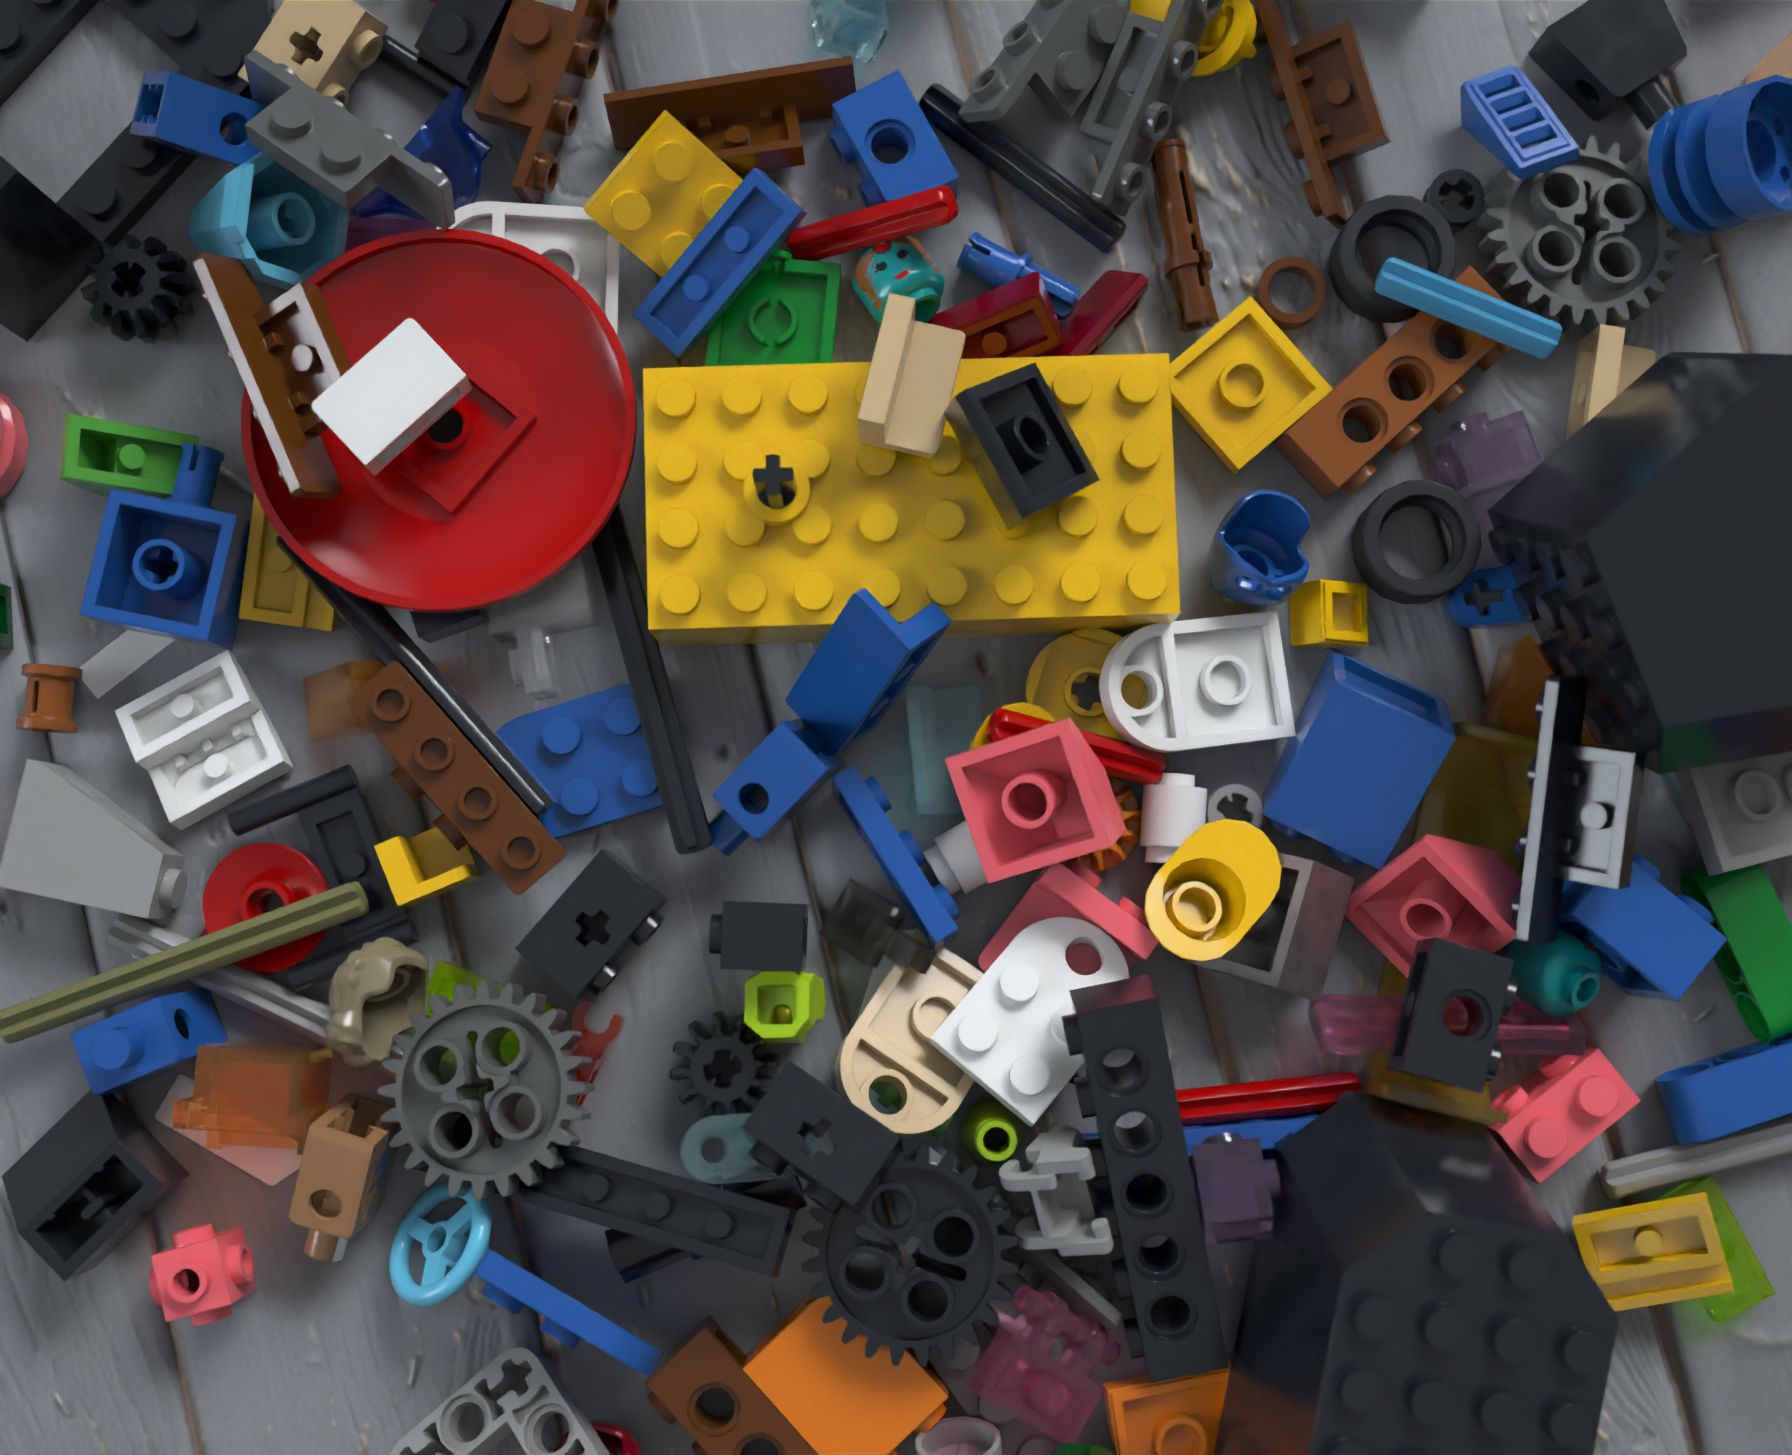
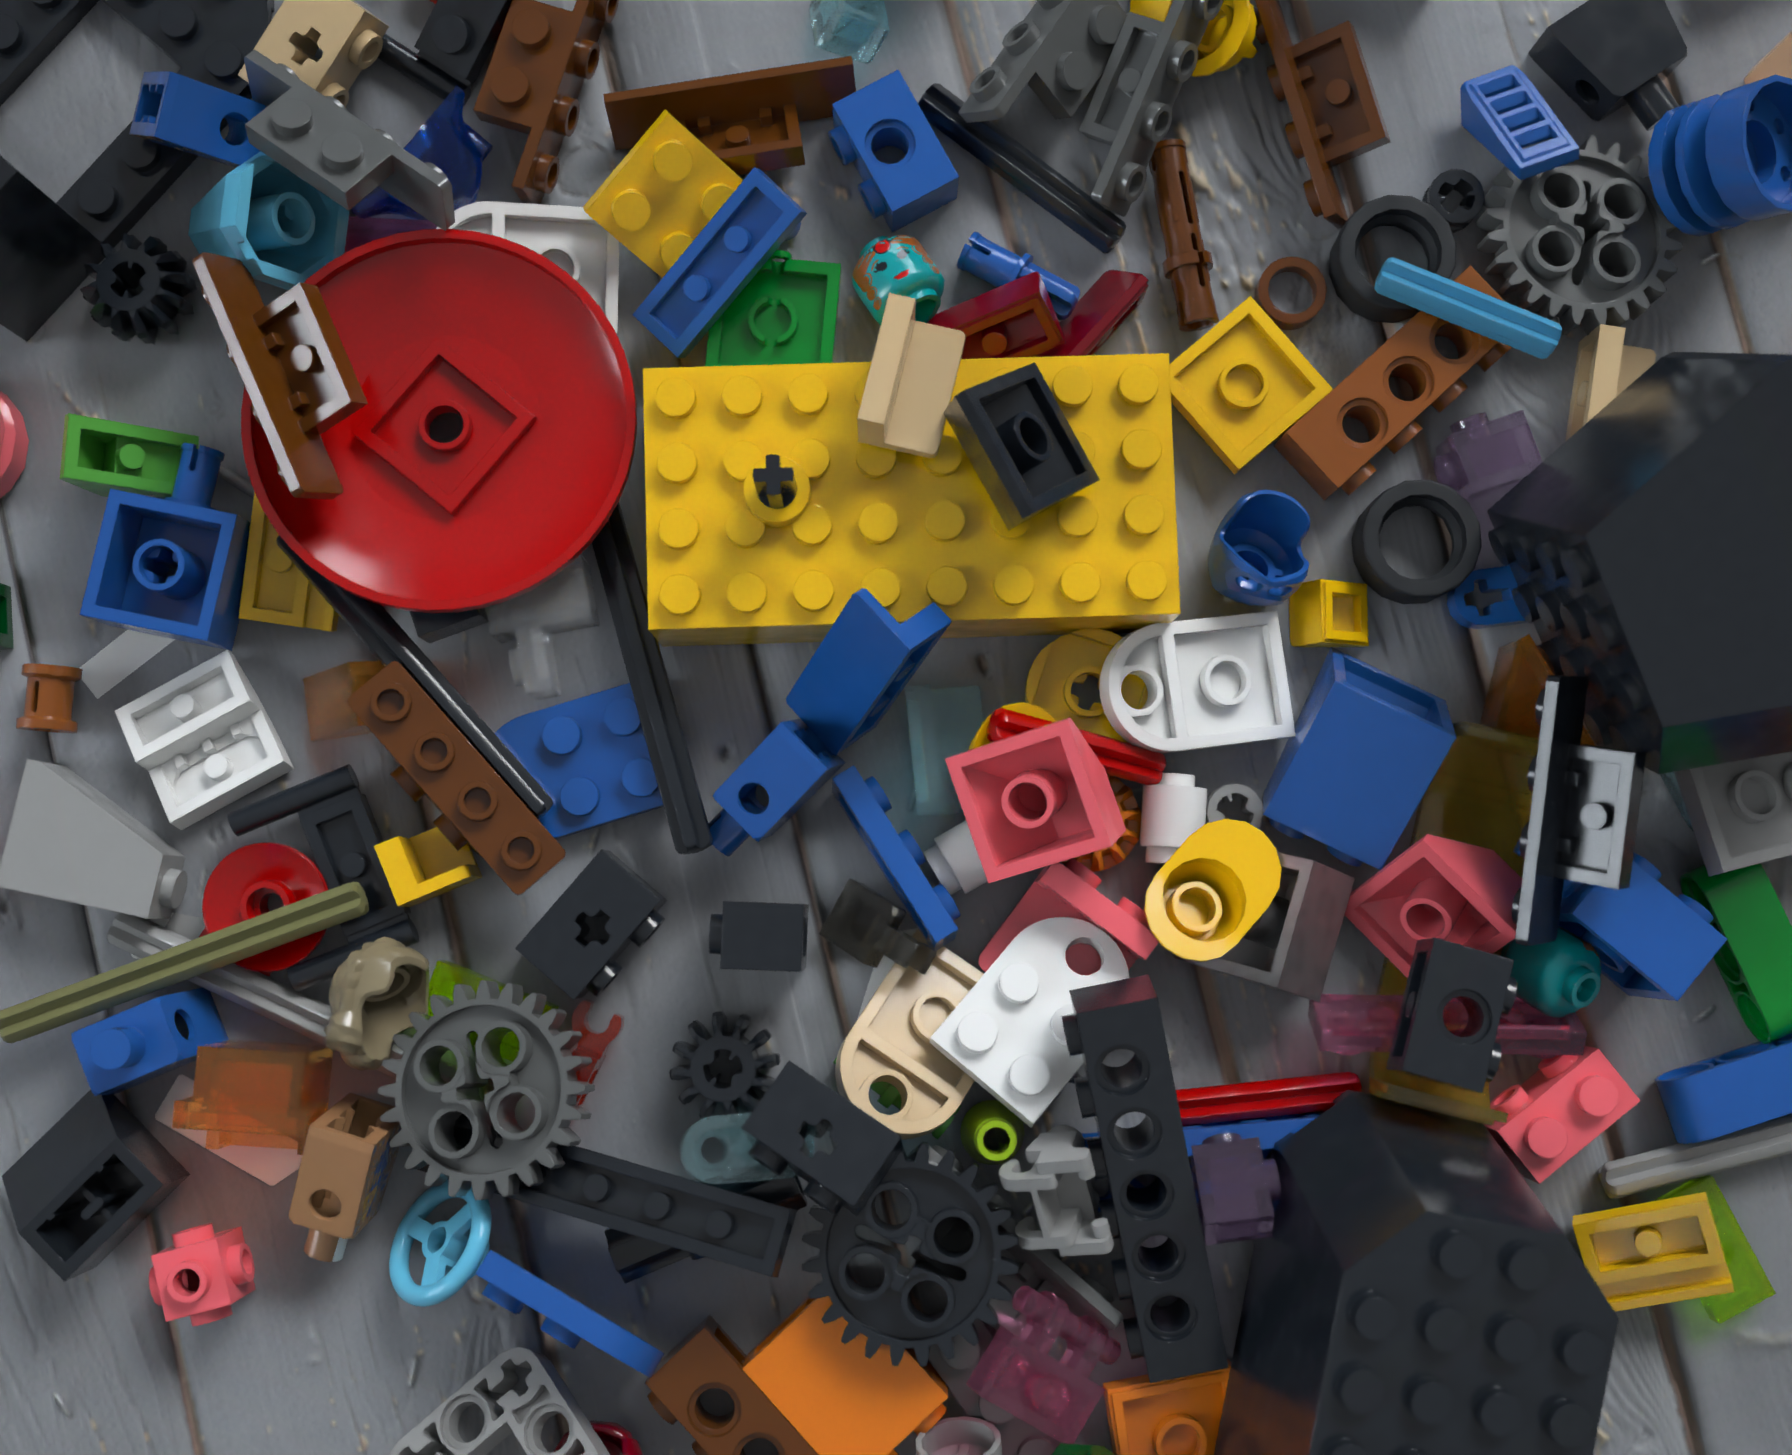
(392, 395): white panel -> none
(784, 1005): lime rock -> none
(874, 224): red axle -> none

